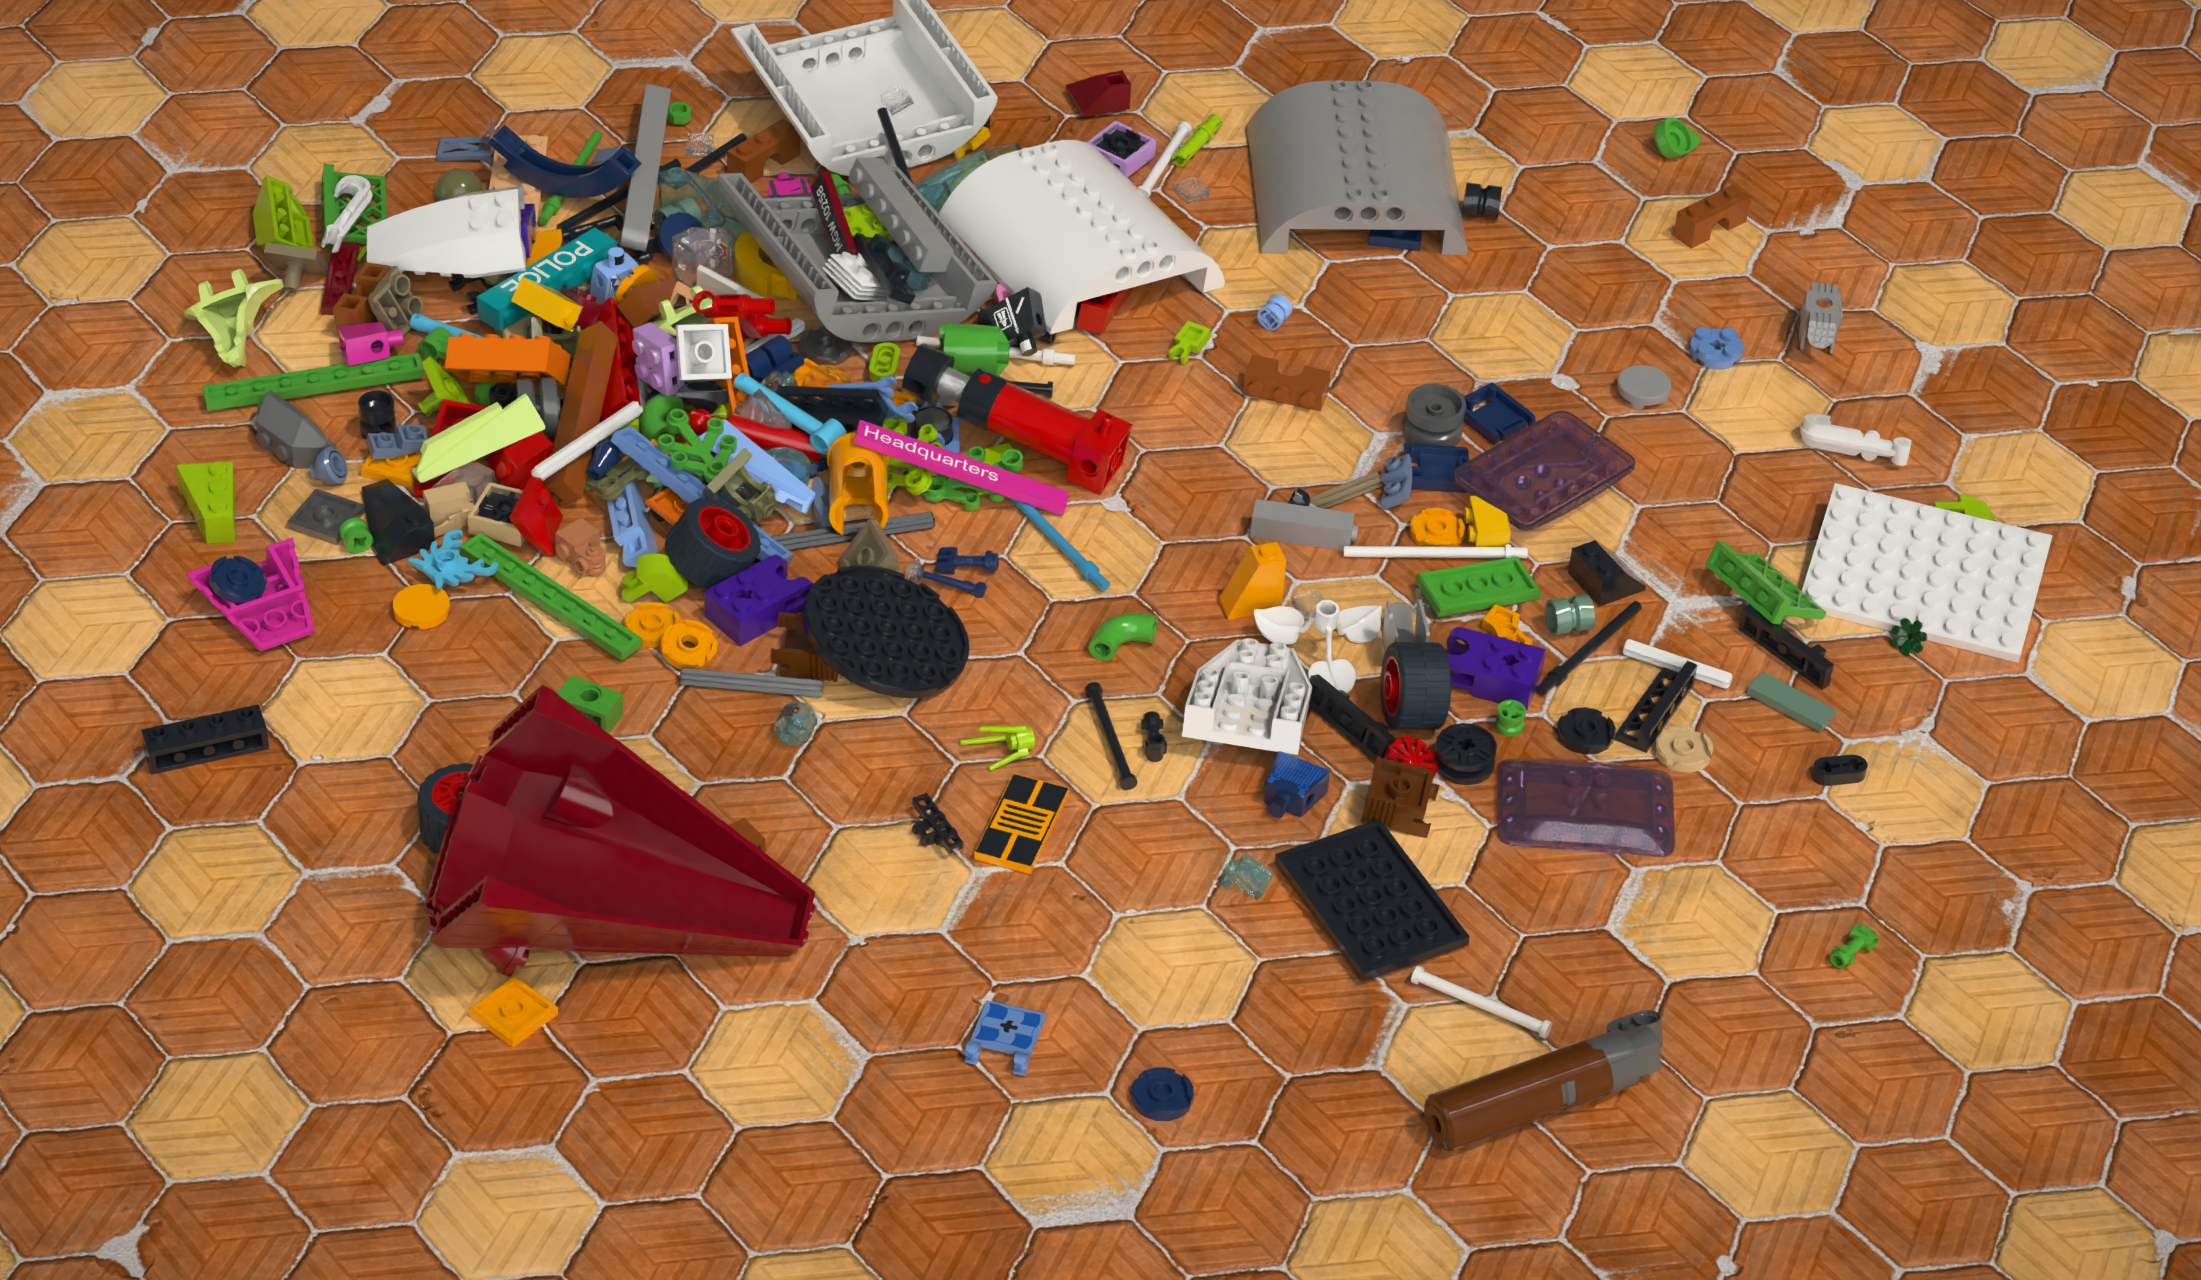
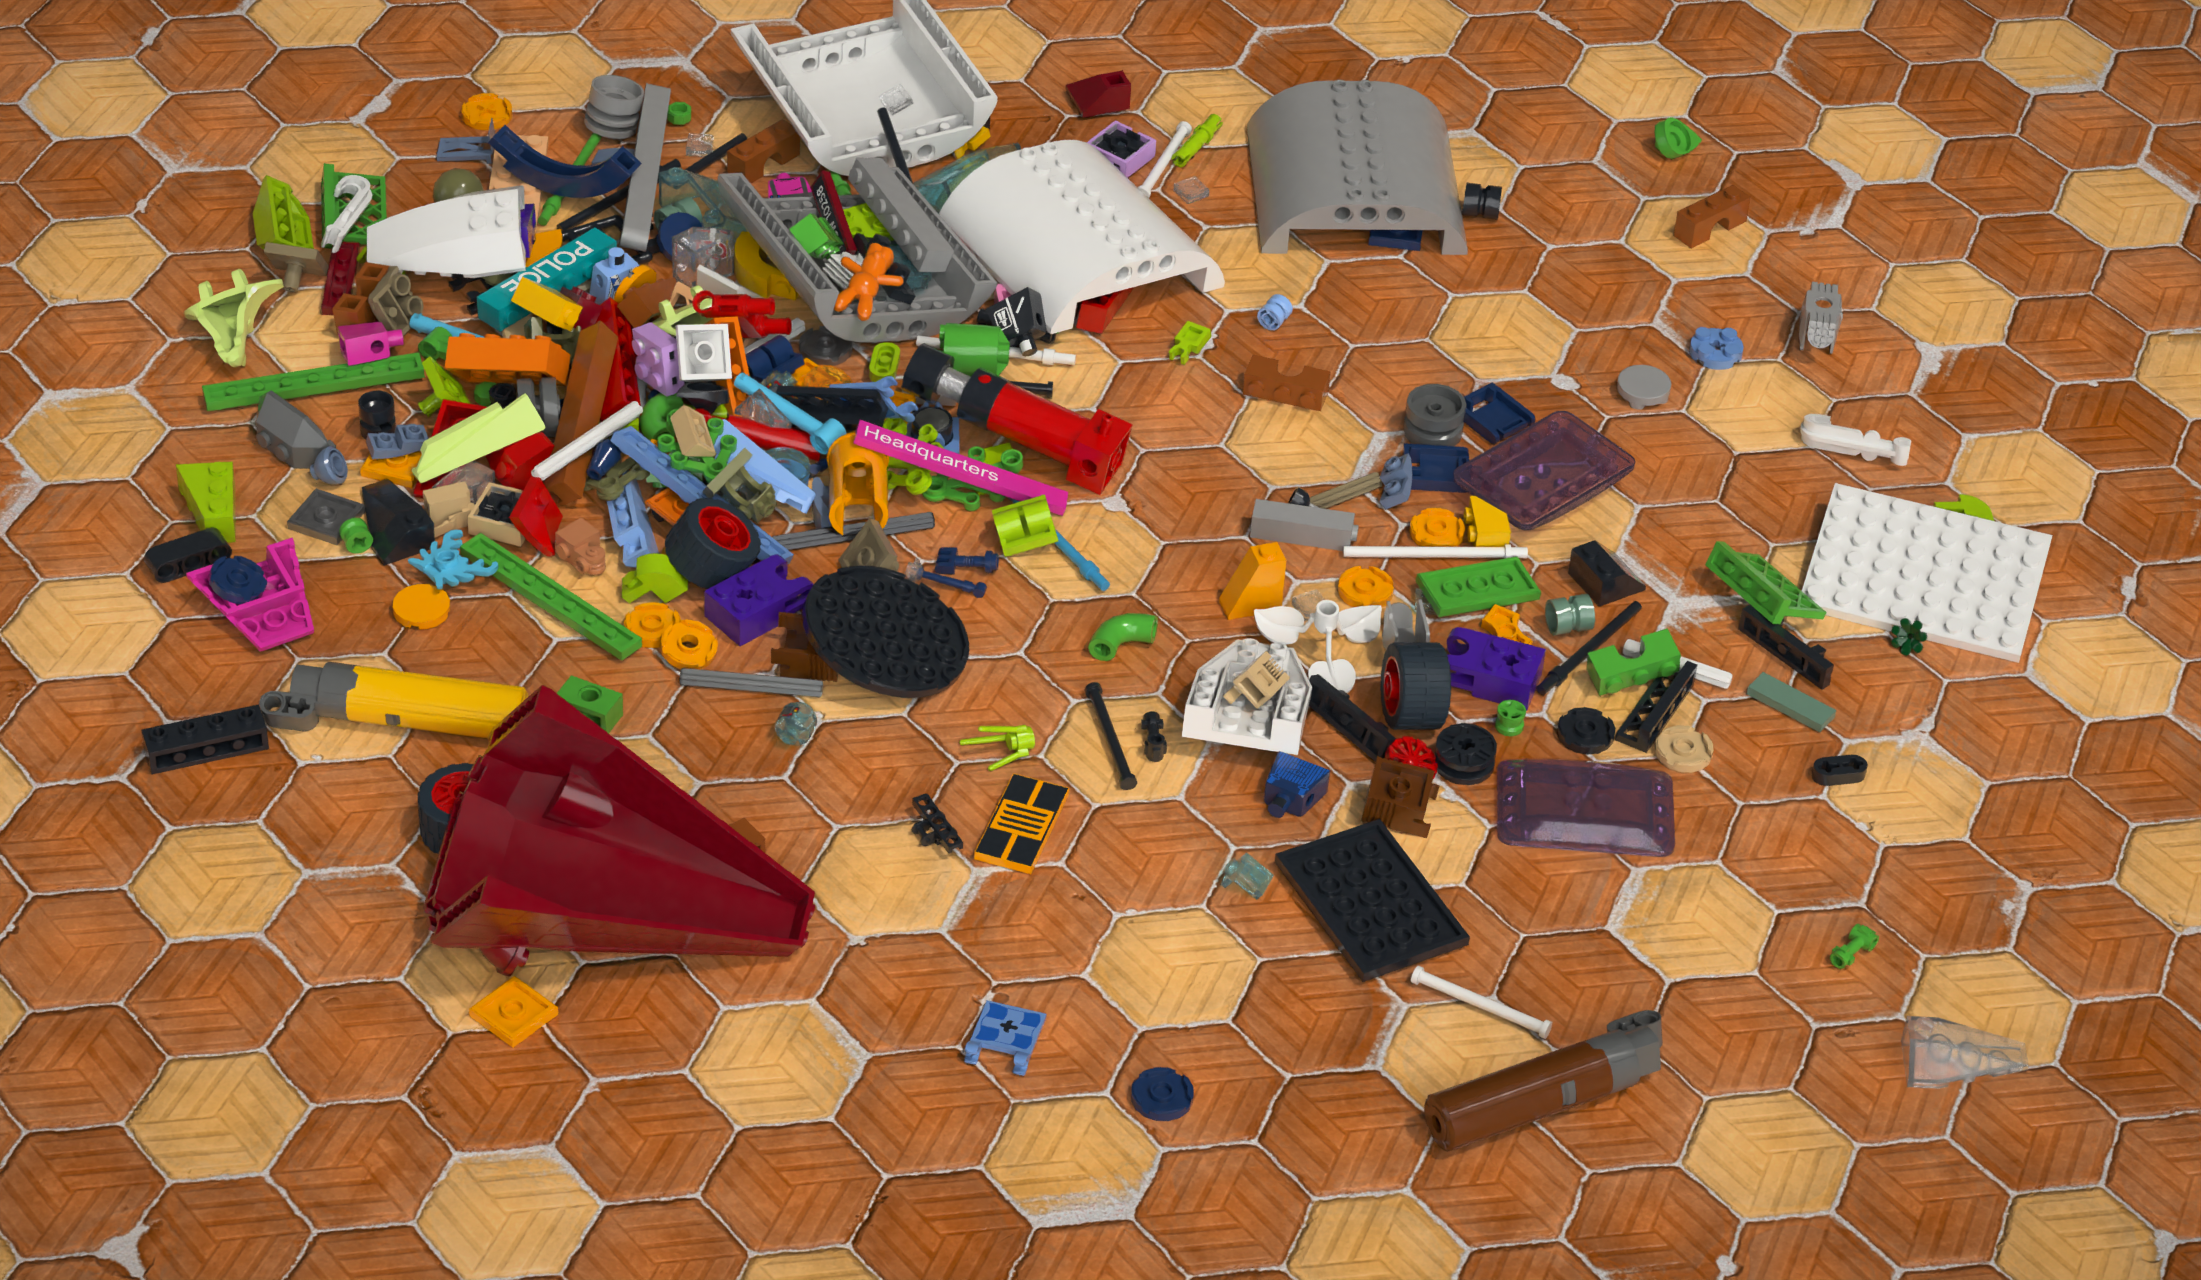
(186, 554): none -> black beam
(390, 699): none -> yellow piece
(483, 107): none -> light orange tile
(614, 106): none -> light grey wheel
(692, 433): none -> tan slope
(817, 237): none -> bright green arch
(866, 280): none -> orange animal
(1024, 525): none -> lime plate
(1258, 681): none -> tan piece
(1365, 587): none -> light orange tile
(1614, 672): none -> bright green arch
(1947, 1052): none -> clear wedge

